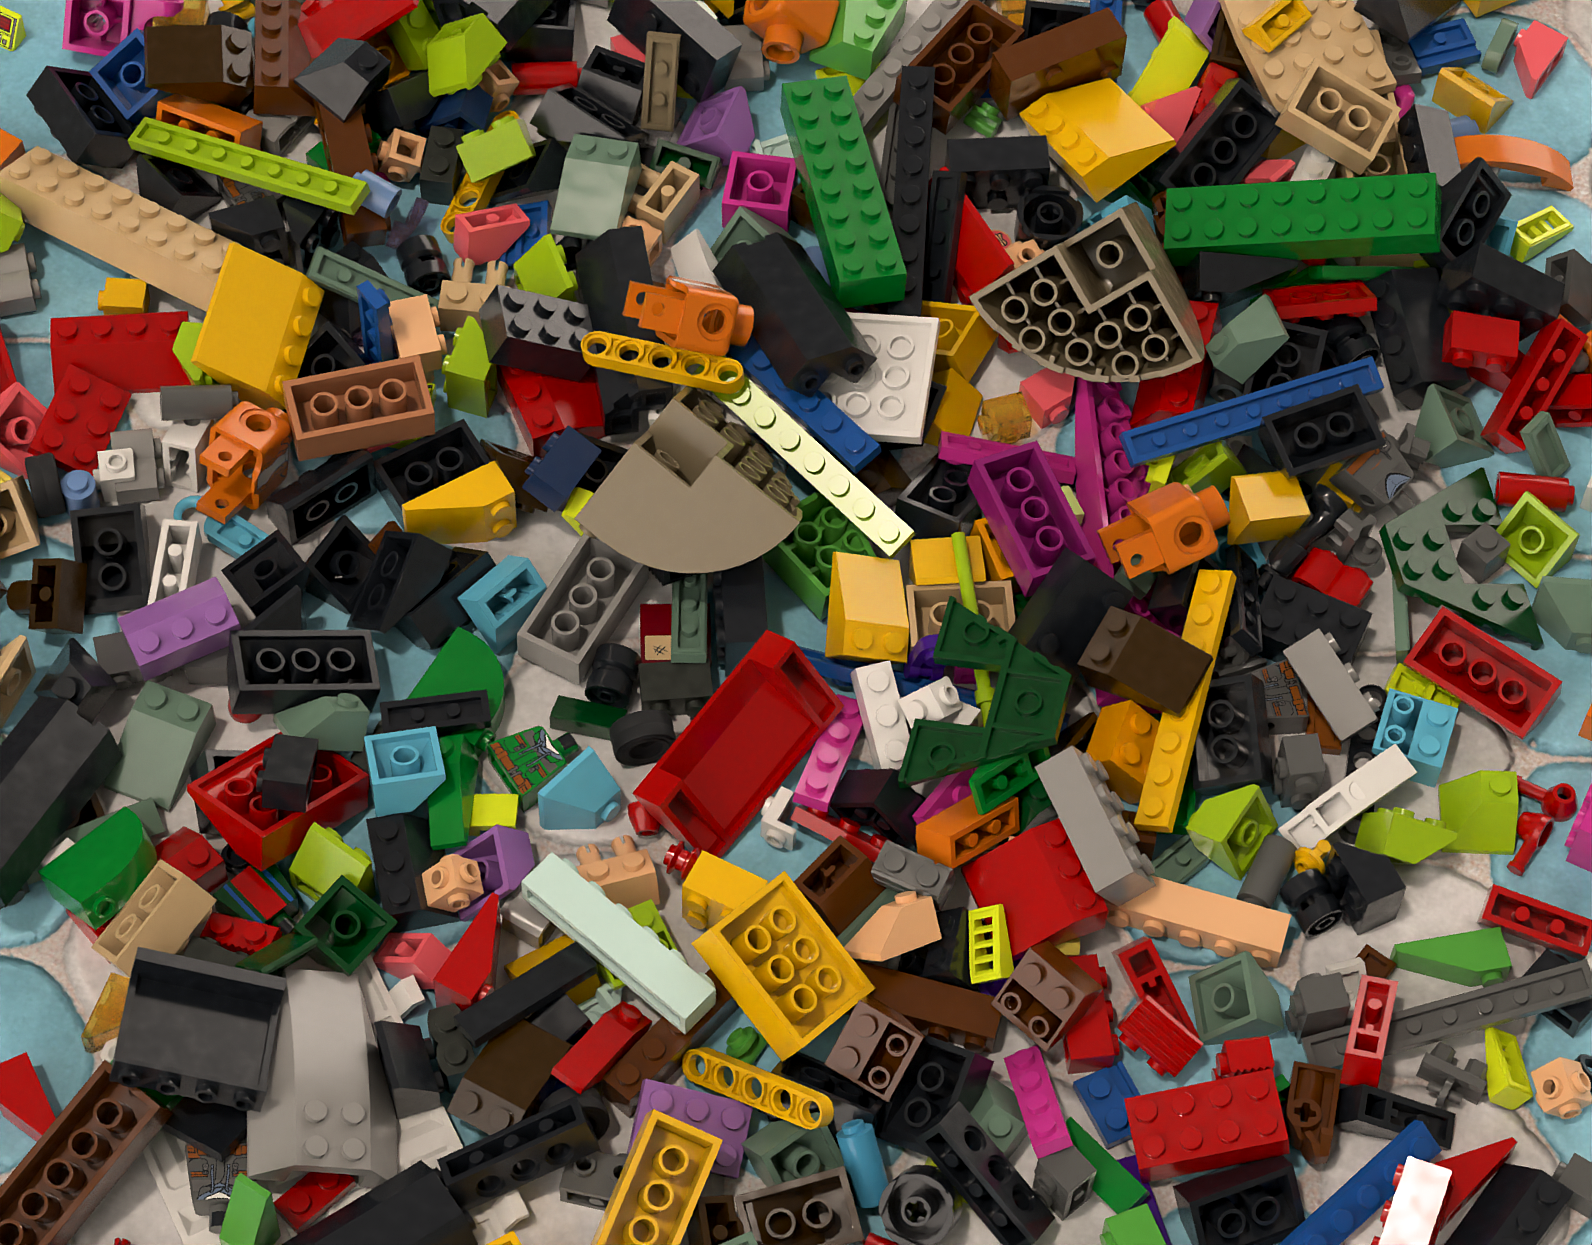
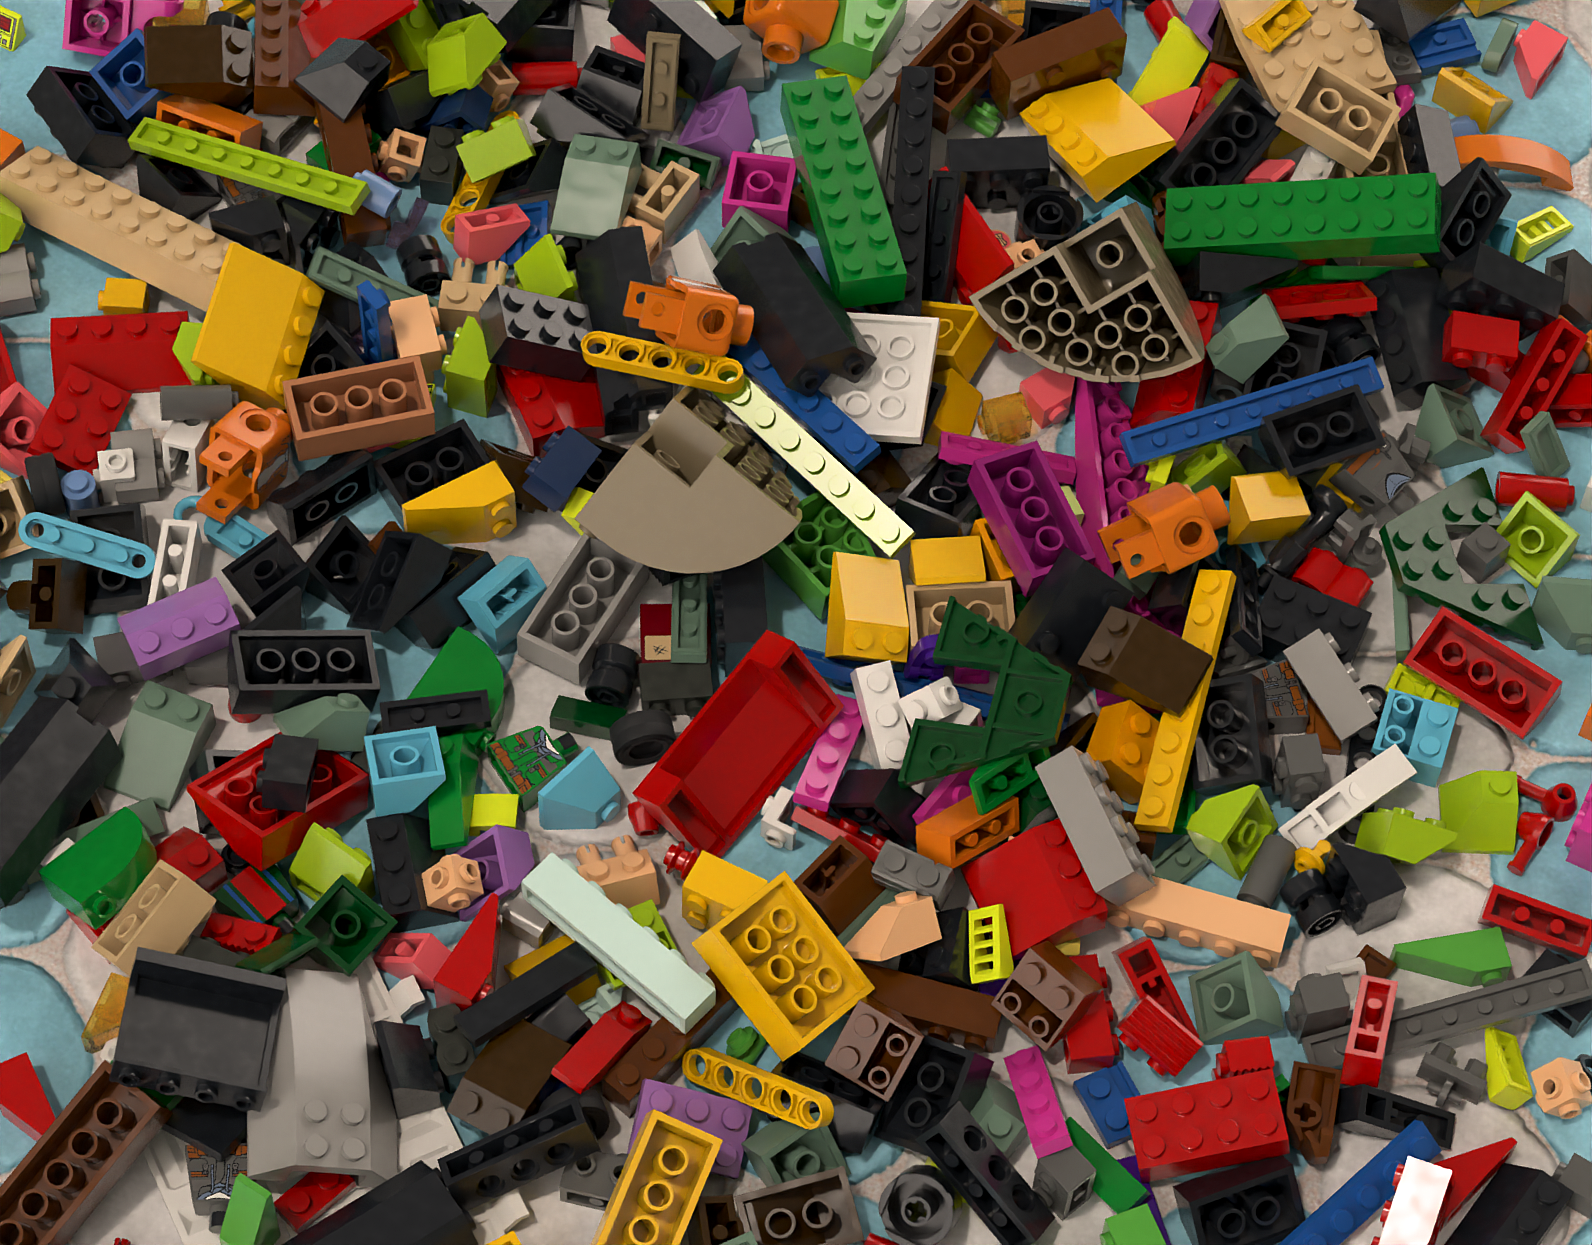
(87, 545): none -> medium azure plate
(862, 1162): dark azure brick -> none
(984, 691): lime bar -> none

